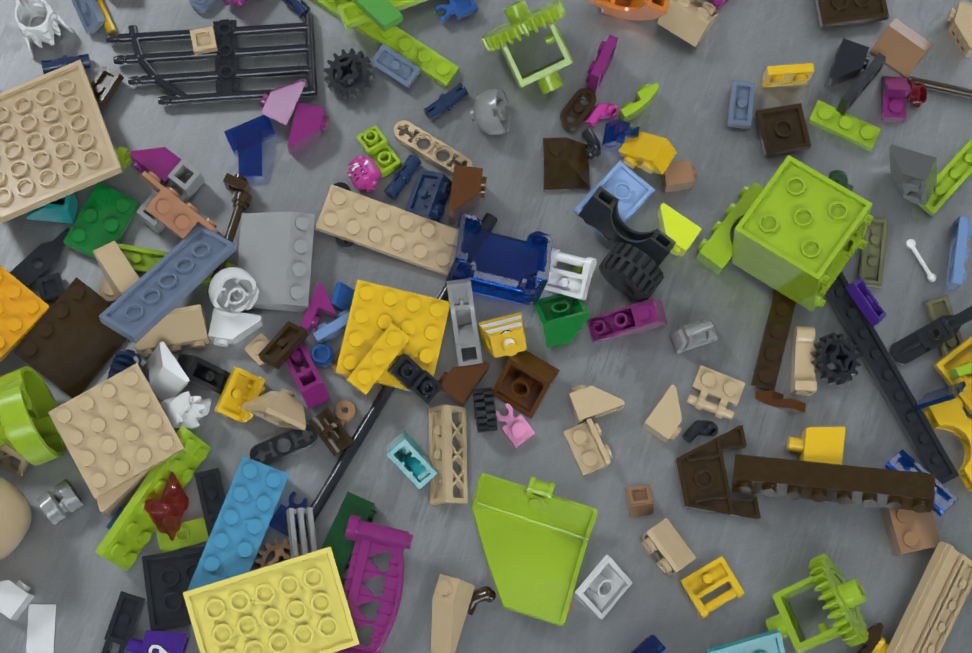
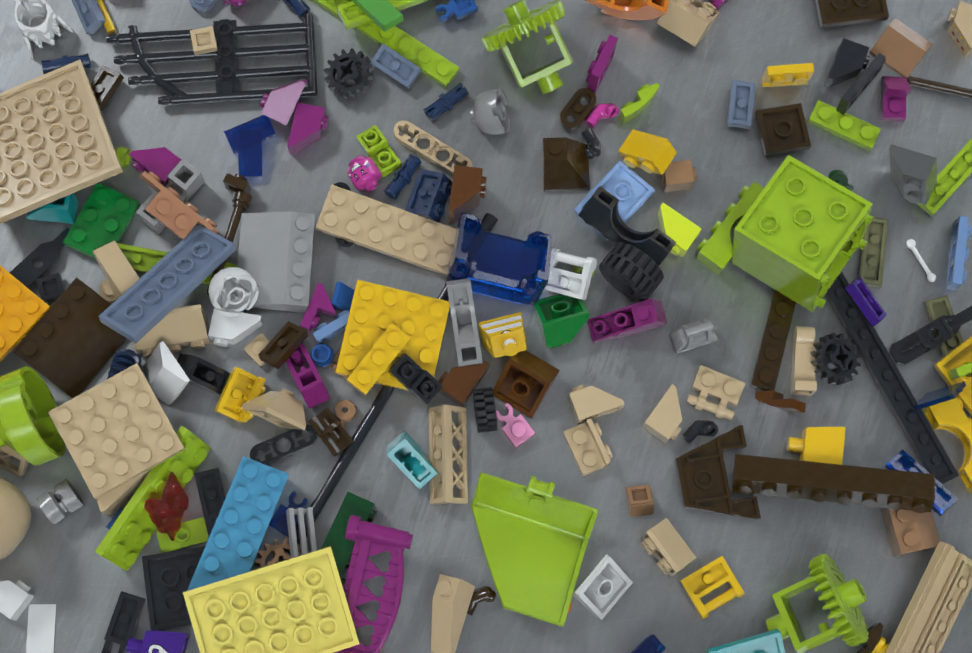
(186, 410): white piece -> none
(617, 131): clear blue plate -> none
(917, 95): dark red plate -> none

